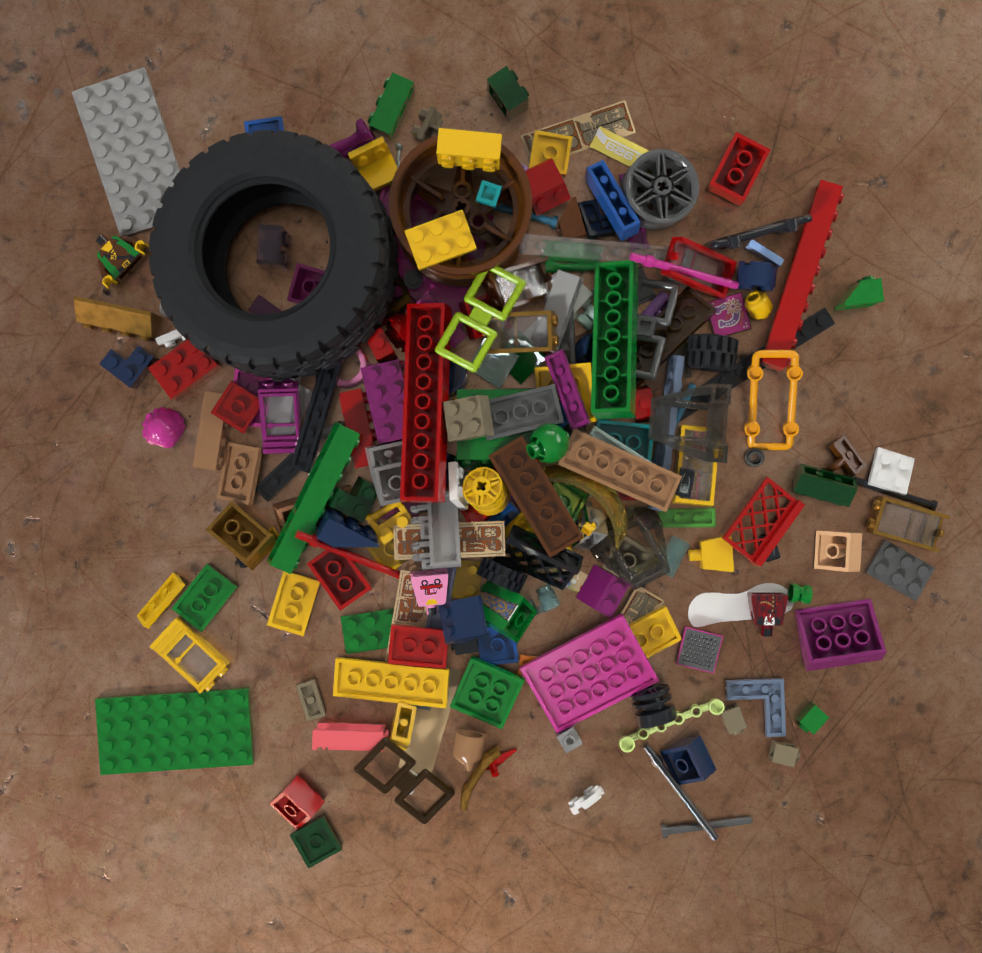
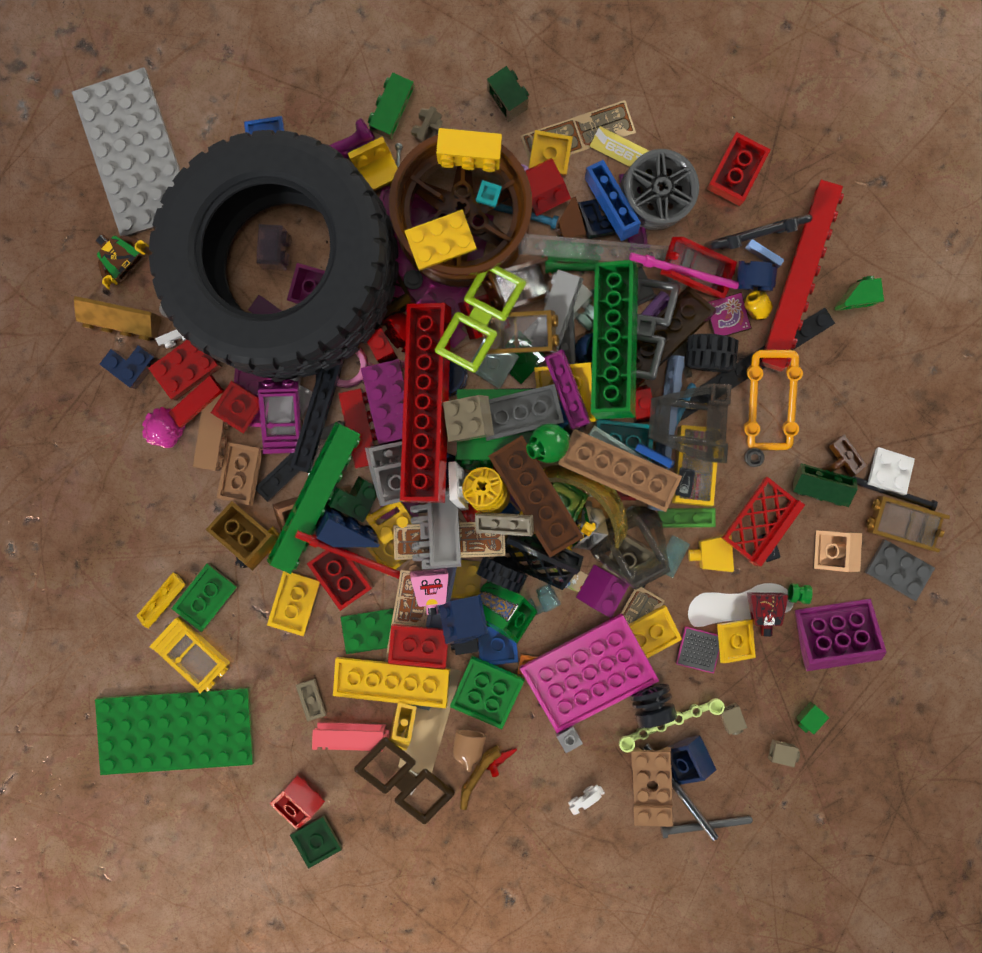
(196, 401): none -> red tile
(504, 524): none -> dark tan tile
(652, 806): none -> medium nougat piece
(655, 455): none -> blue tile
(736, 641): none -> yellow plate
(774, 700): sand blue plate -> none

